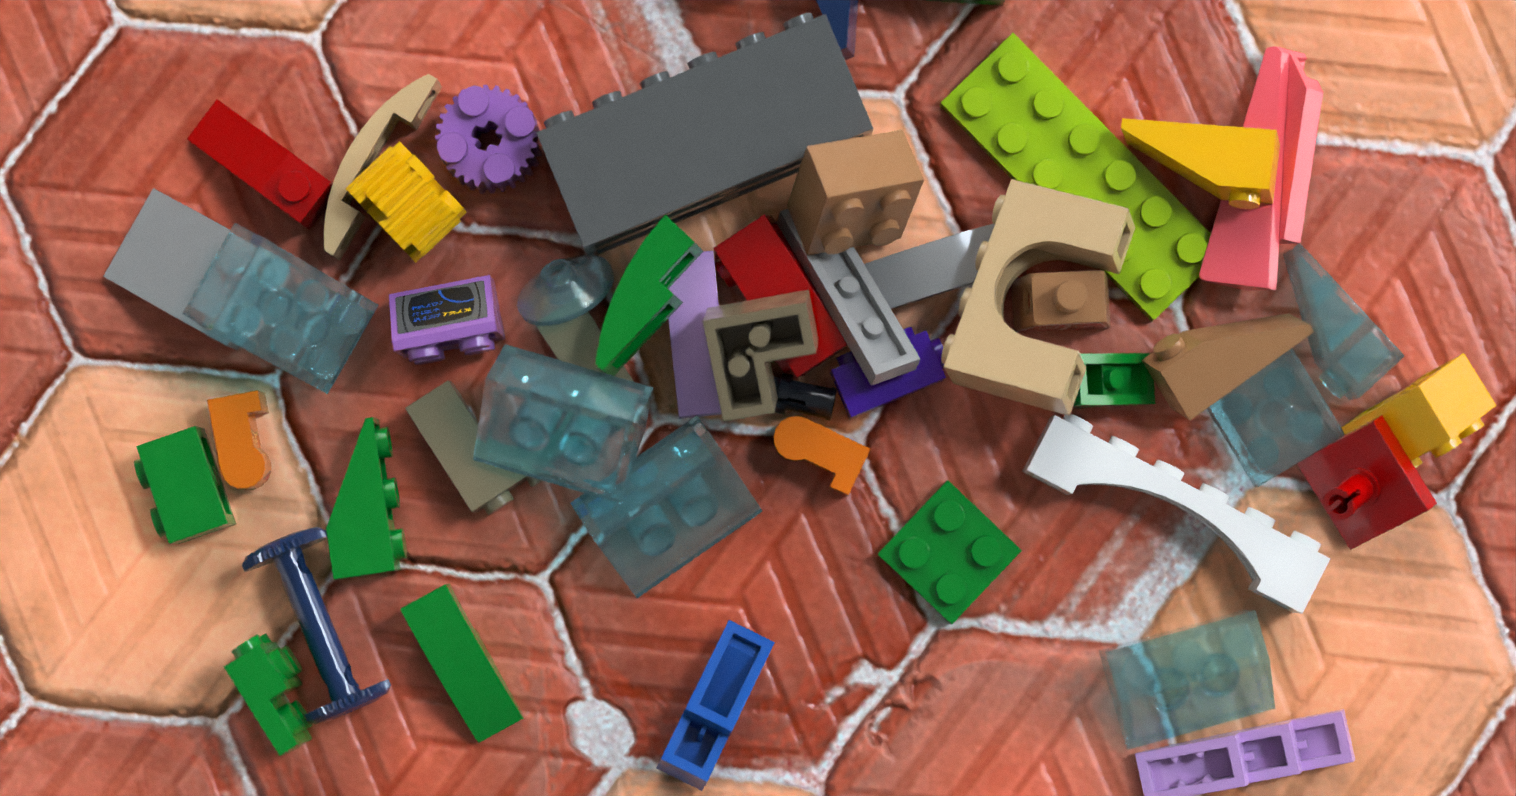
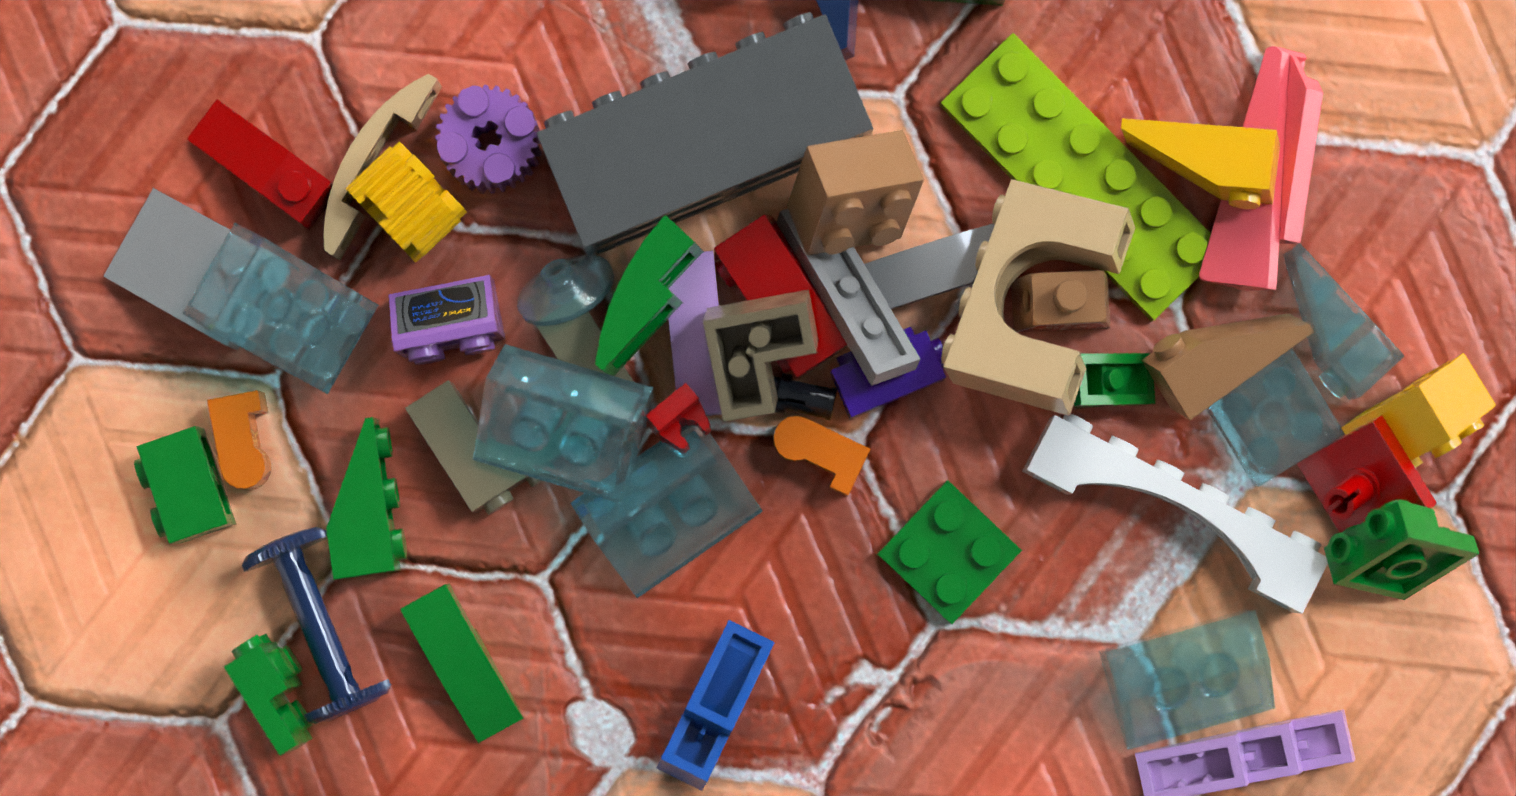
(674, 413): none -> red tile
(1397, 551): none -> green plate

